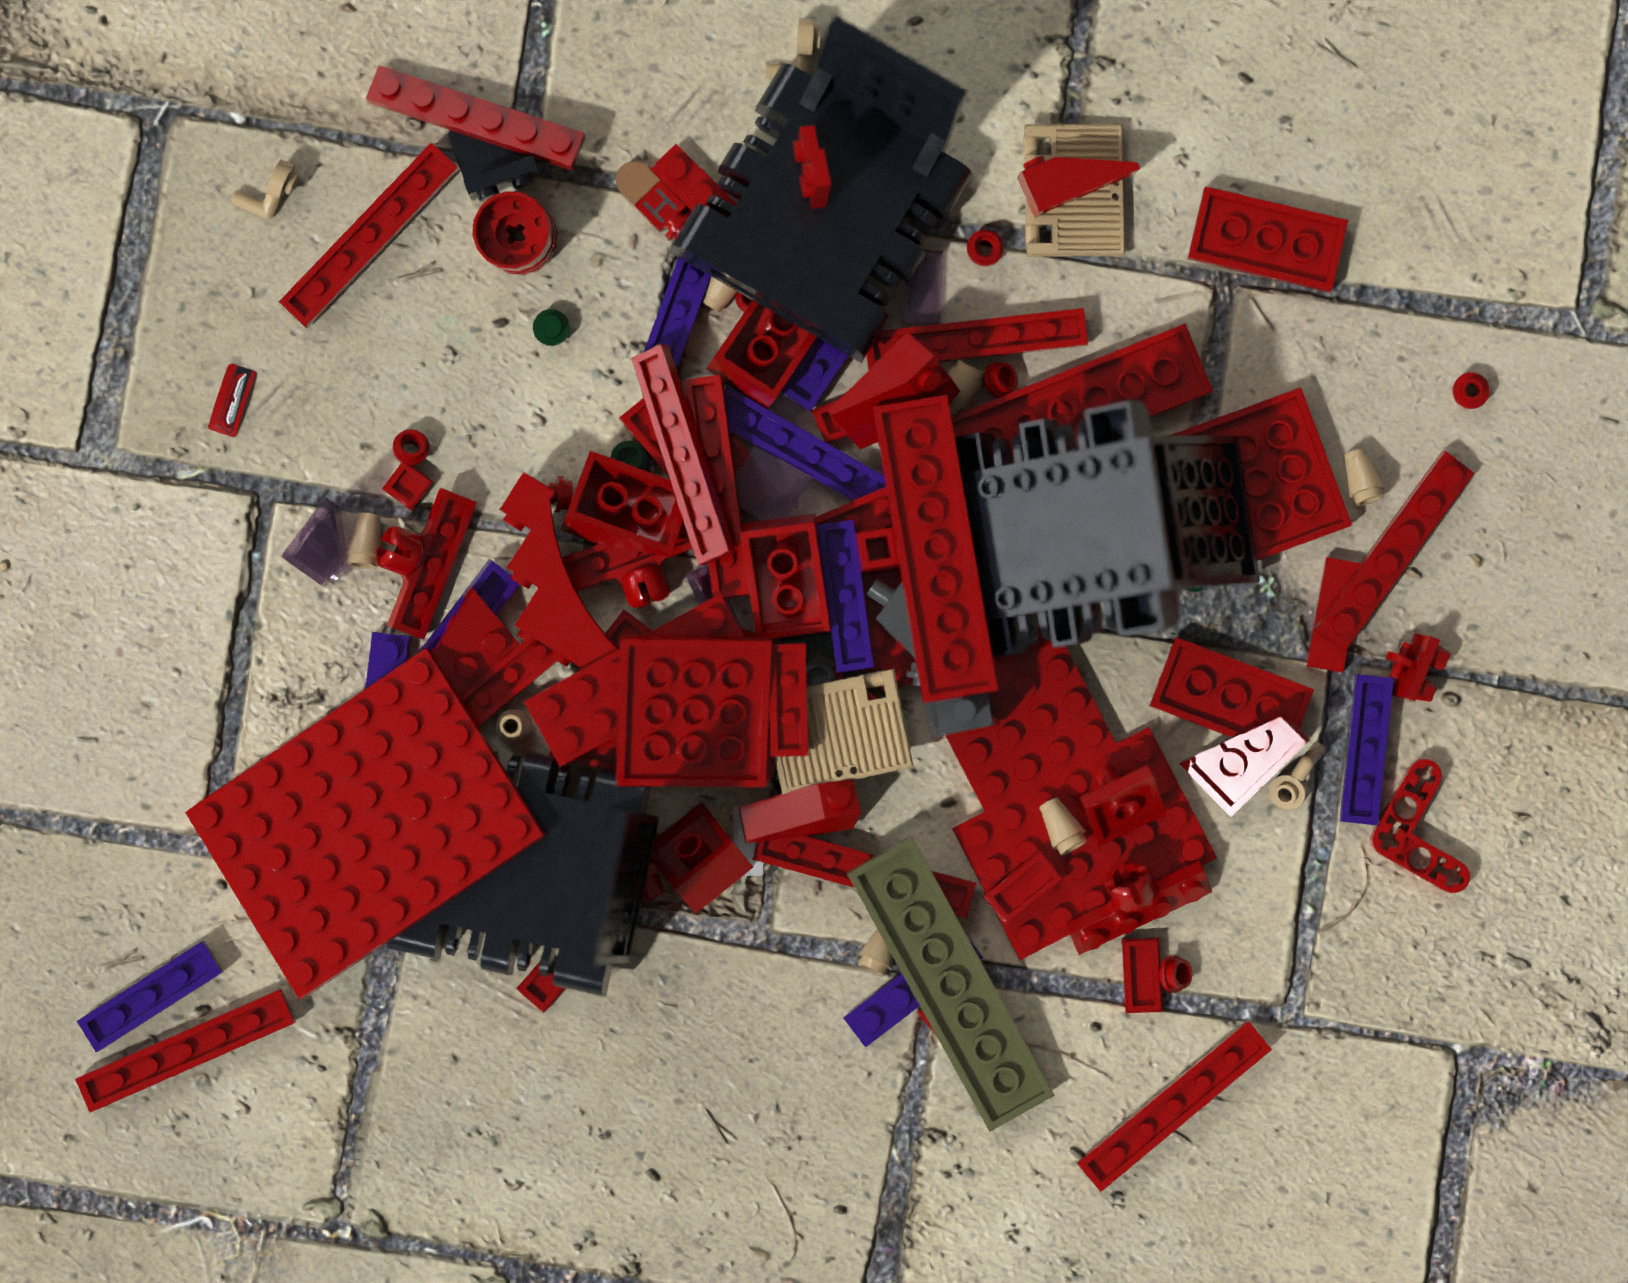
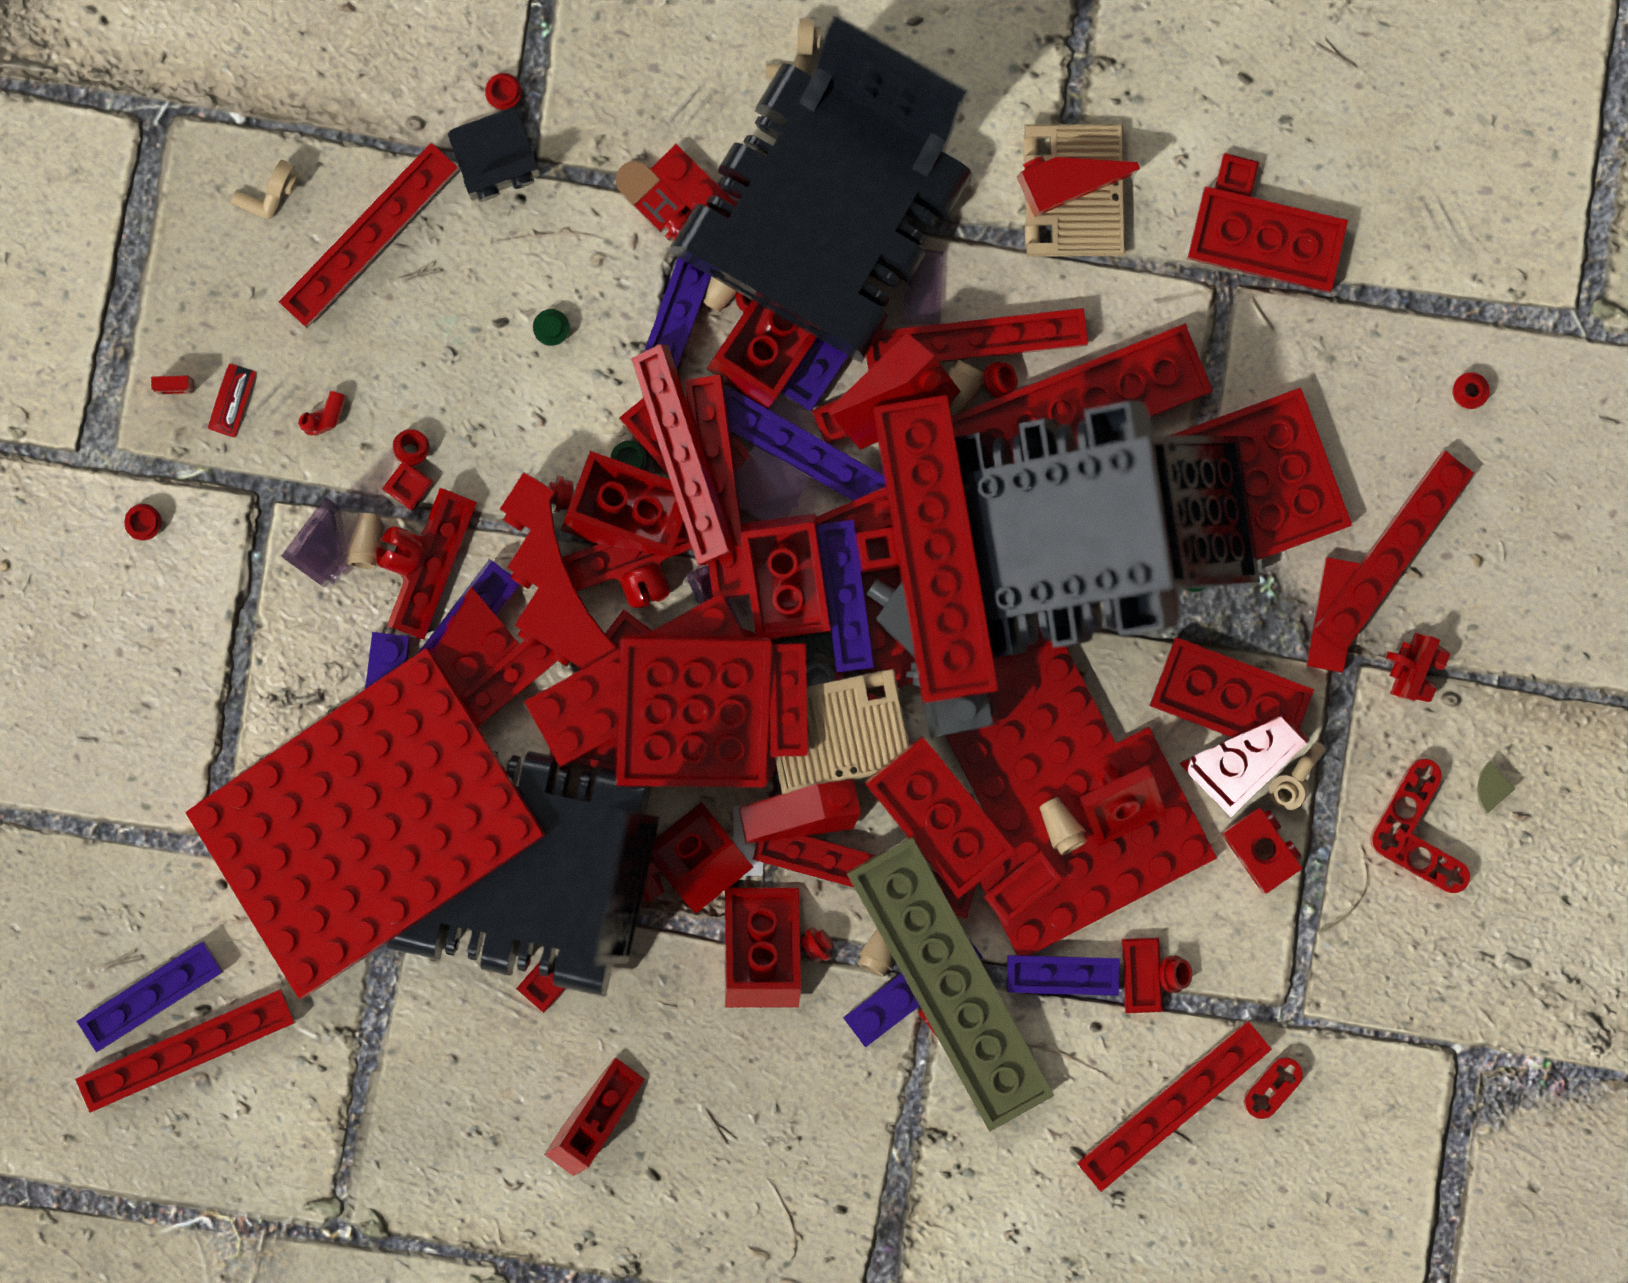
(143, 522): none -> red plate
(172, 385): none -> red tile
(326, 418): none -> red arm
(475, 117): red plate -> none
(494, 227): red wheel -> none
(503, 91): none -> red plate
(524, 727): tan cone -> none
(594, 1118): none -> red slope
(762, 948): none -> red slope
(815, 180): red plate -> none
(817, 944): none -> red plate
(940, 817): none -> red plate
(985, 236): red plate -> none
(1062, 975): none -> dark purple plate
(1136, 902): red plate -> none
(1236, 174): none -> red tile
(1242, 839): none -> red brick
(1265, 1082): none -> red beam
(1363, 480): tan cone -> none
(1366, 749): dark purple plate -> none
(1492, 787): none -> olive tile

